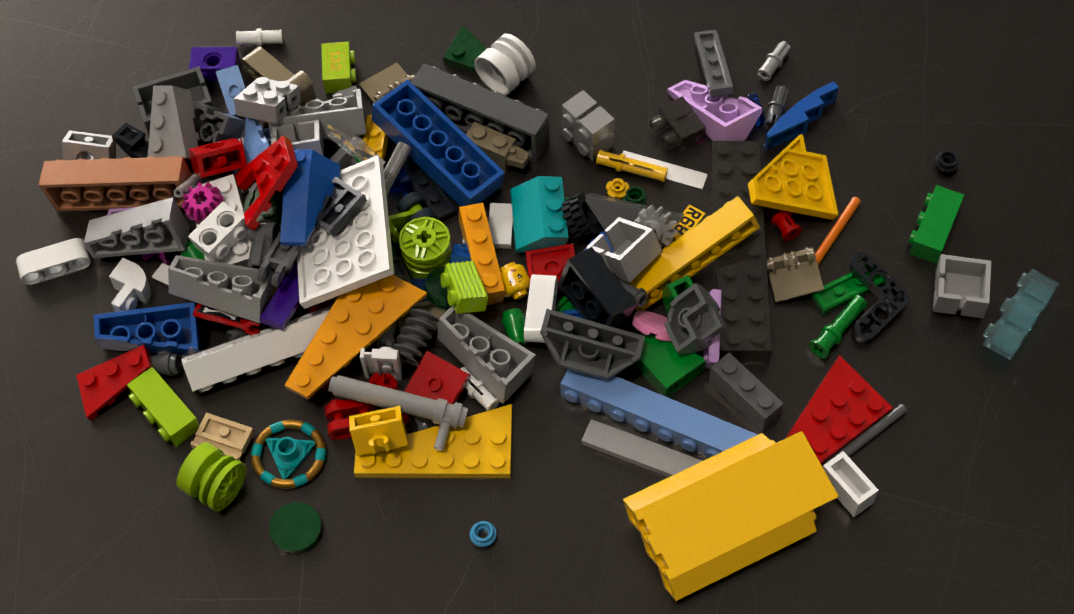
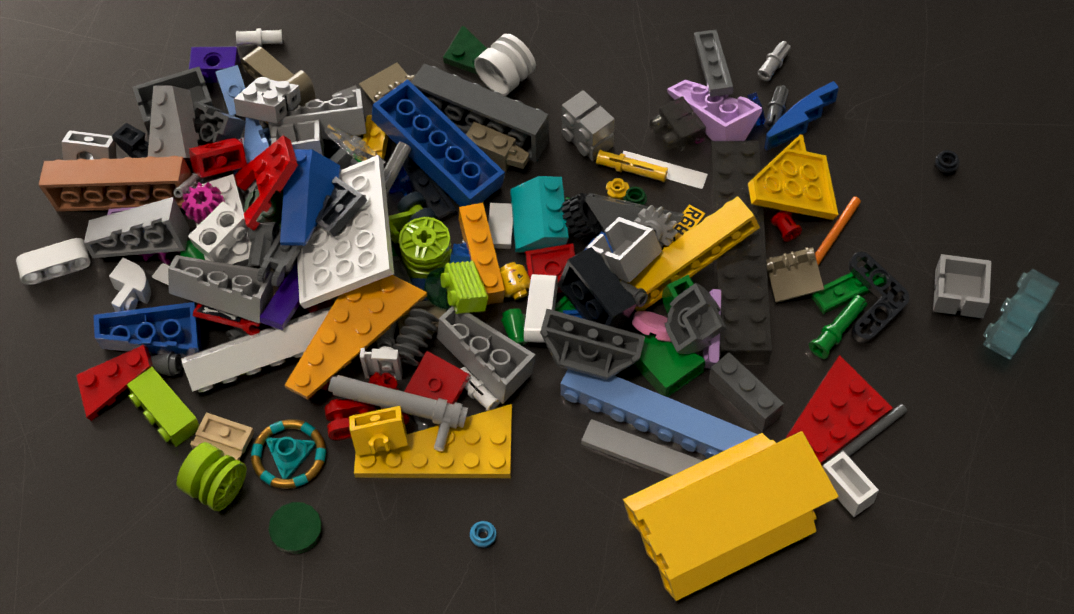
(337, 66): lime brick -> none
(935, 224): green brick -> none

